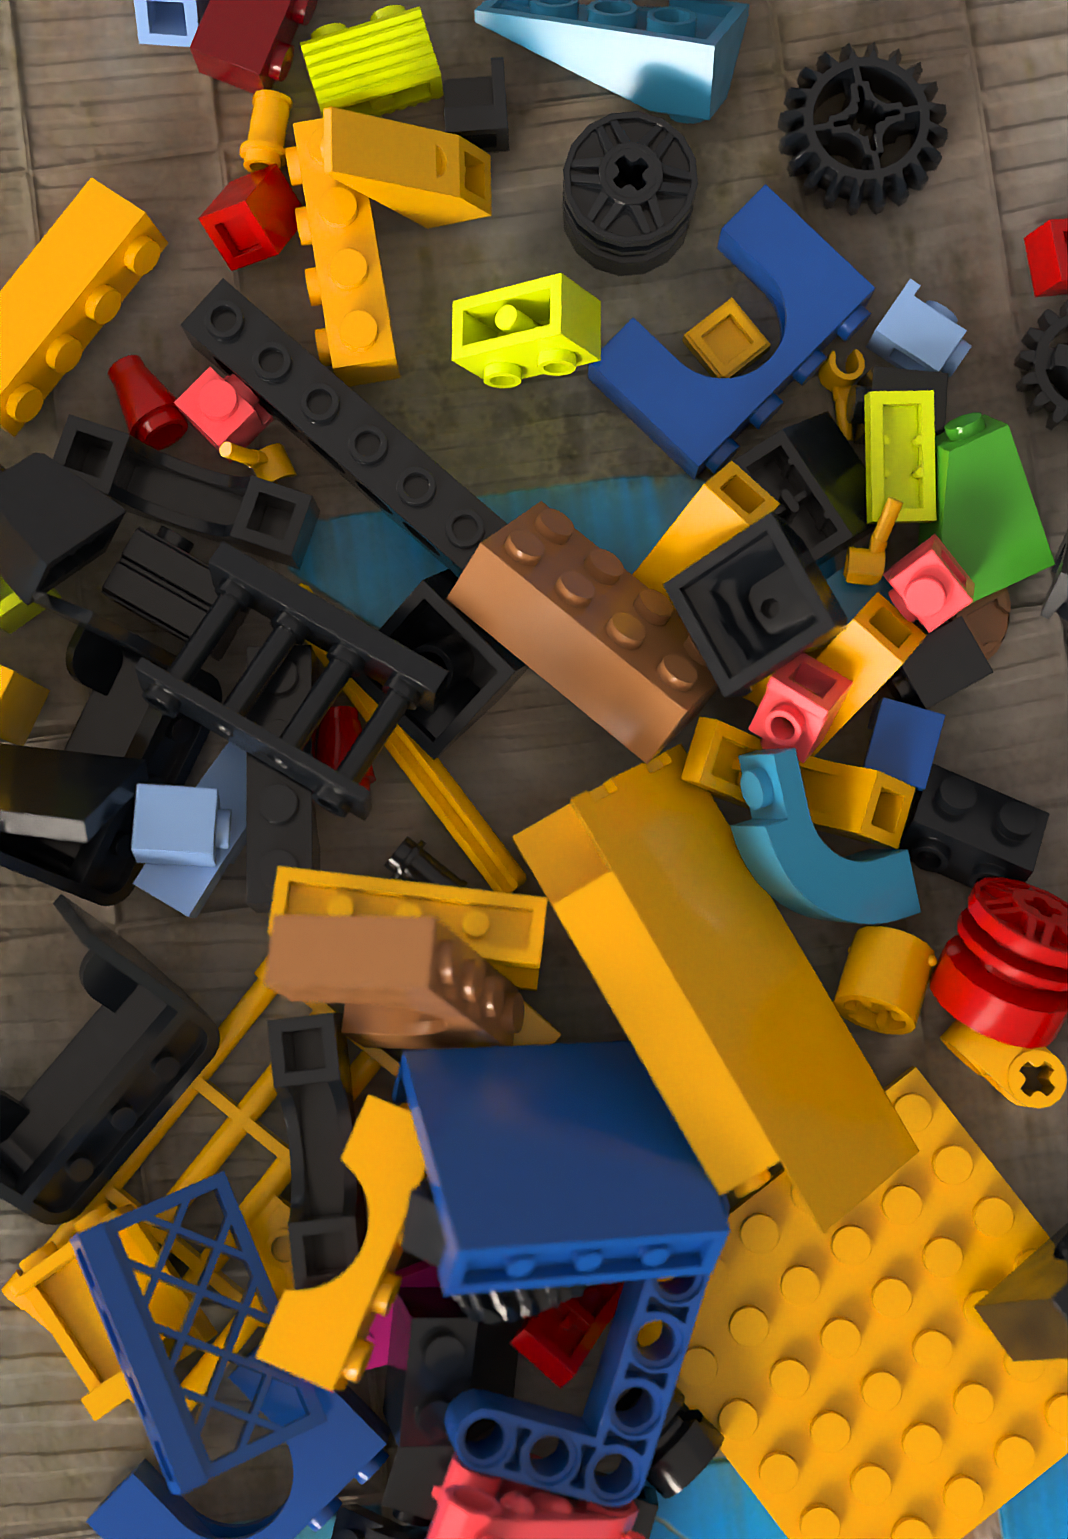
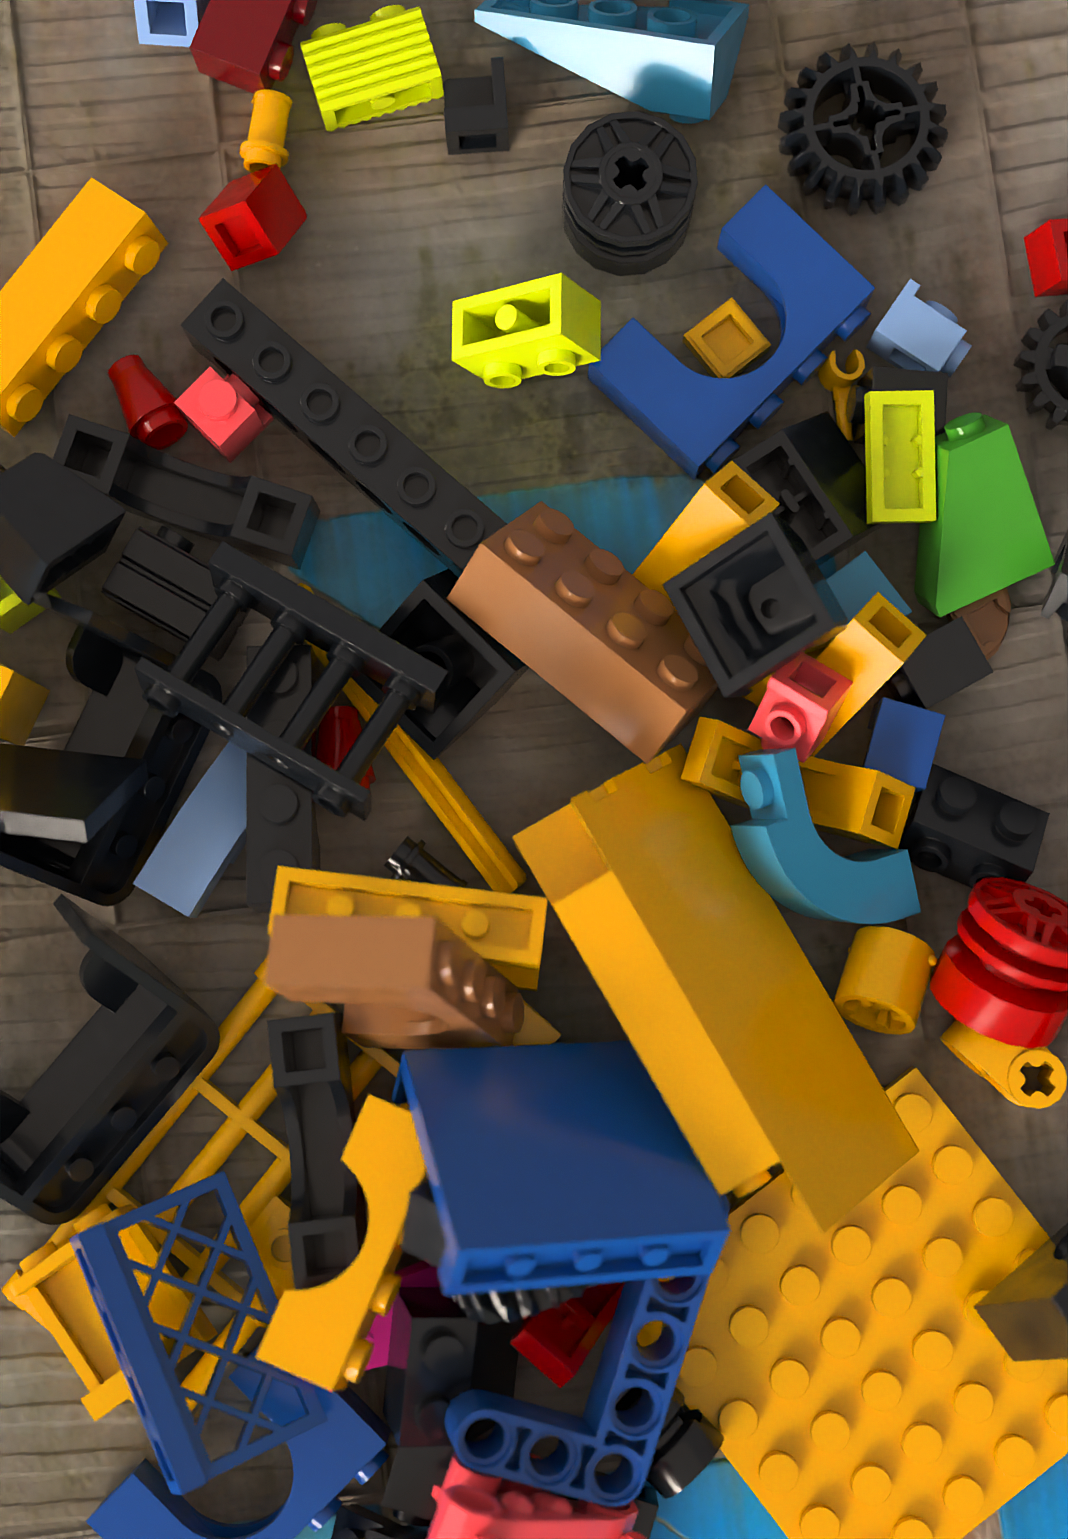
(179, 825): light blue brick -> none
(268, 463): yellow hand -> none
(347, 268): yellow brick -> none
(408, 167): yellow slope -> none
(867, 565): yellow hand -> none
(929, 584): coral brick -> none

